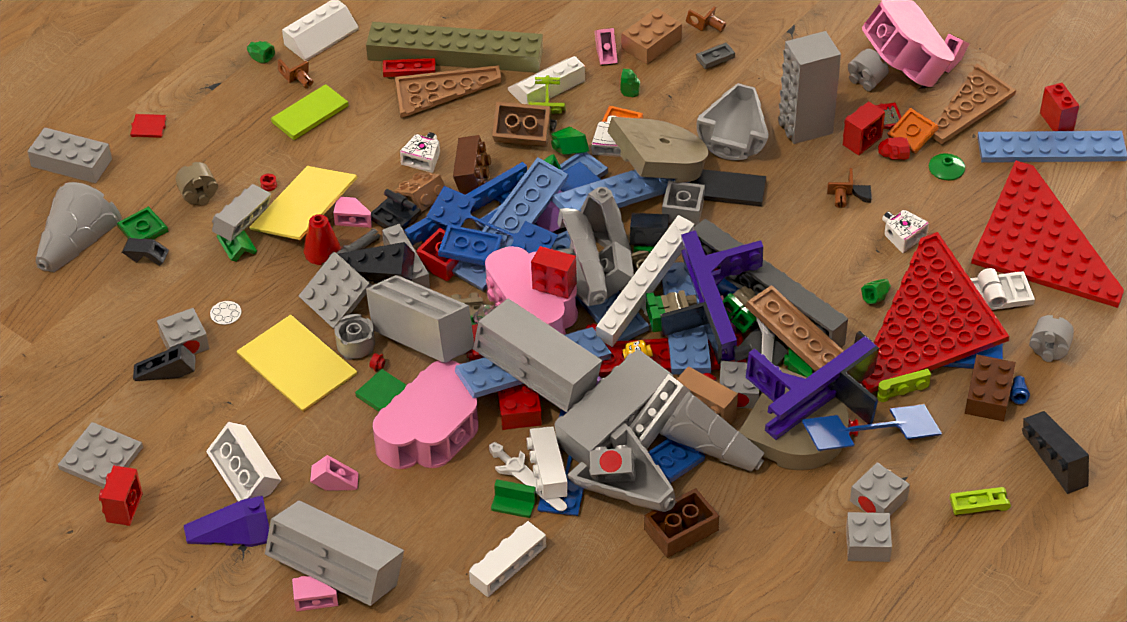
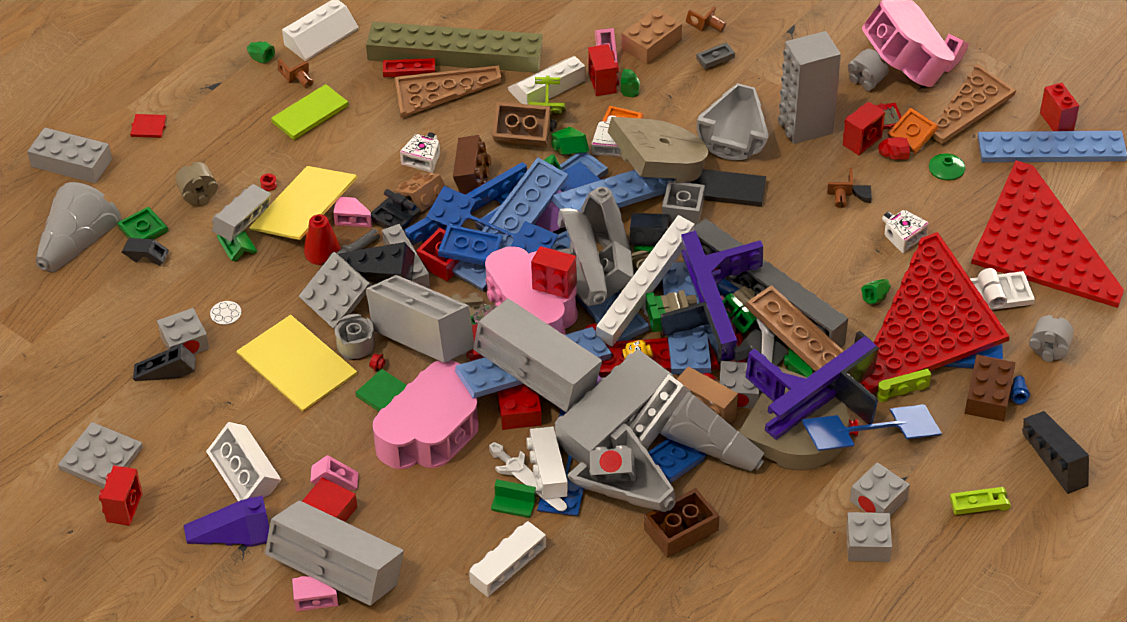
(332, 499): none -> red piece
(603, 70): none -> red brick

